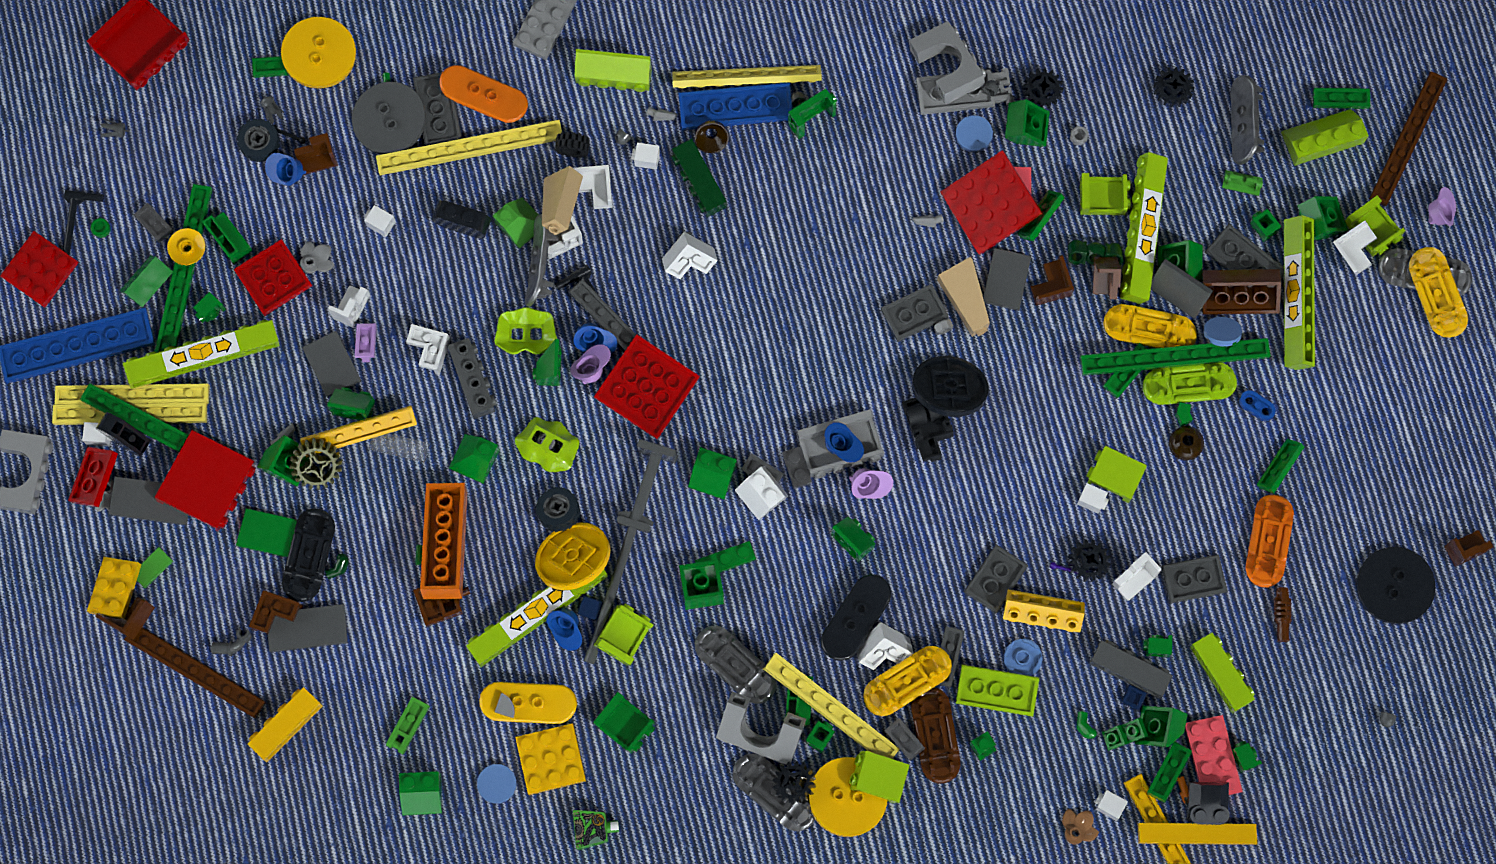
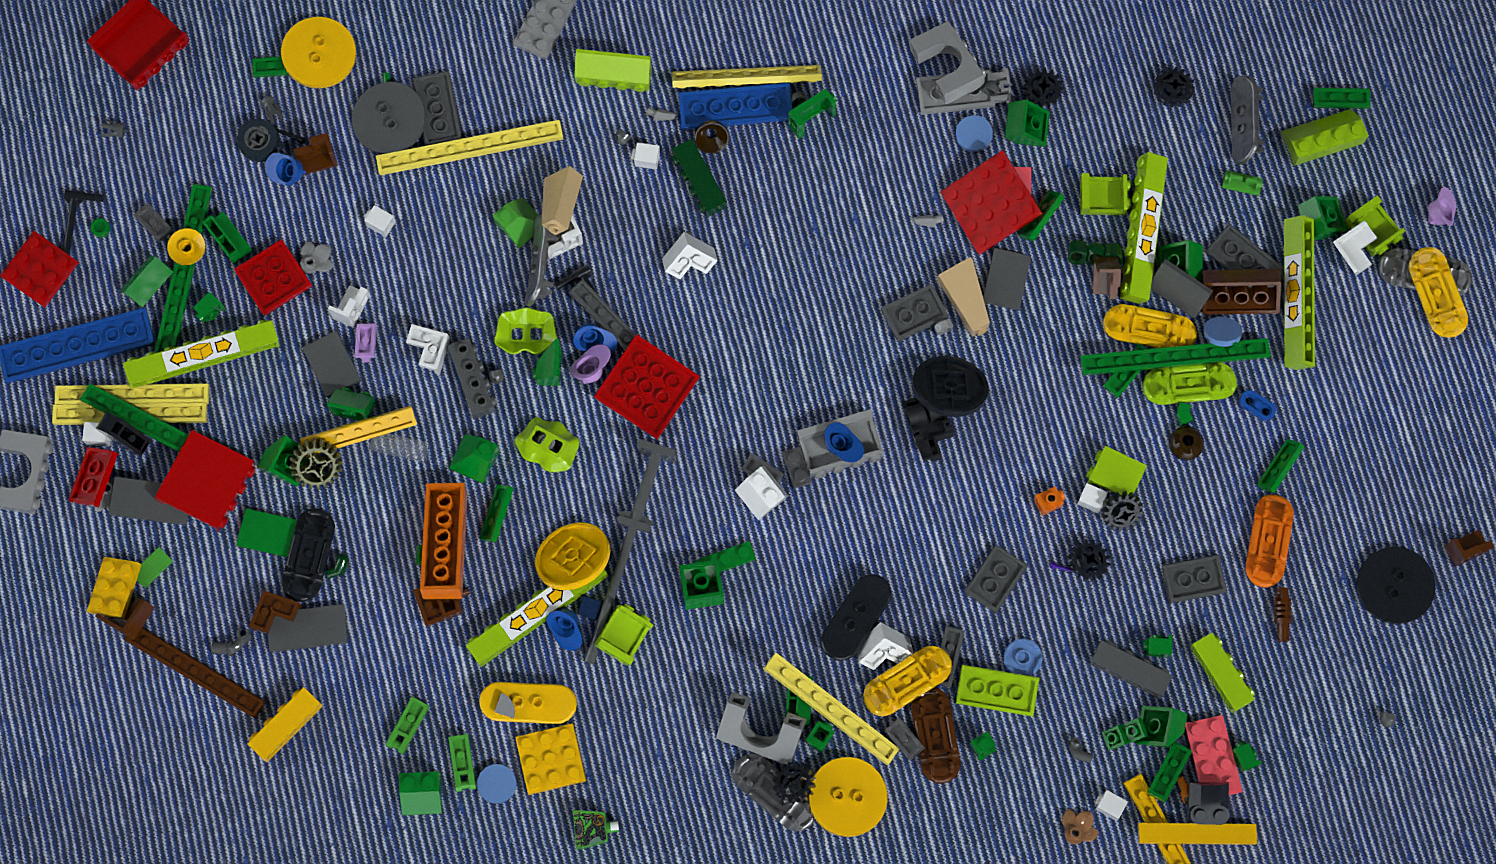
(288, 431): light grey bar -> none
(461, 219): black brick -> none
(462, 762): none -> bright green plate
(483, 94): orange piece -> none
(496, 376): none -> dark grey hinge
(496, 513): none -> green plate
(558, 509): black wheel -> none
(572, 144): black tyre -> none
(597, 180): white panel -> none
(624, 723): green panel -> none
(712, 473): green slope -> none
(735, 664): flat silver piece -> none
(853, 538): green slope -> none
(870, 483): lavender piece -> none
(879, 776): lime panel -> none
(1044, 611): yellow brick -> none
(1046, 506): none -> orange brick
(1057, 285): reddish brown panel -> none
(1077, 751): none -> dark grey arm
(1079, 135): light grey tile -> none
(1083, 727): green arm -> none
(1122, 511): none -> black gear
(1133, 697): dark blue tile -> none
(1137, 576): white panel -> none
(1268, 219): green brick -> none
(1408, 137): reddish brown tile -> none

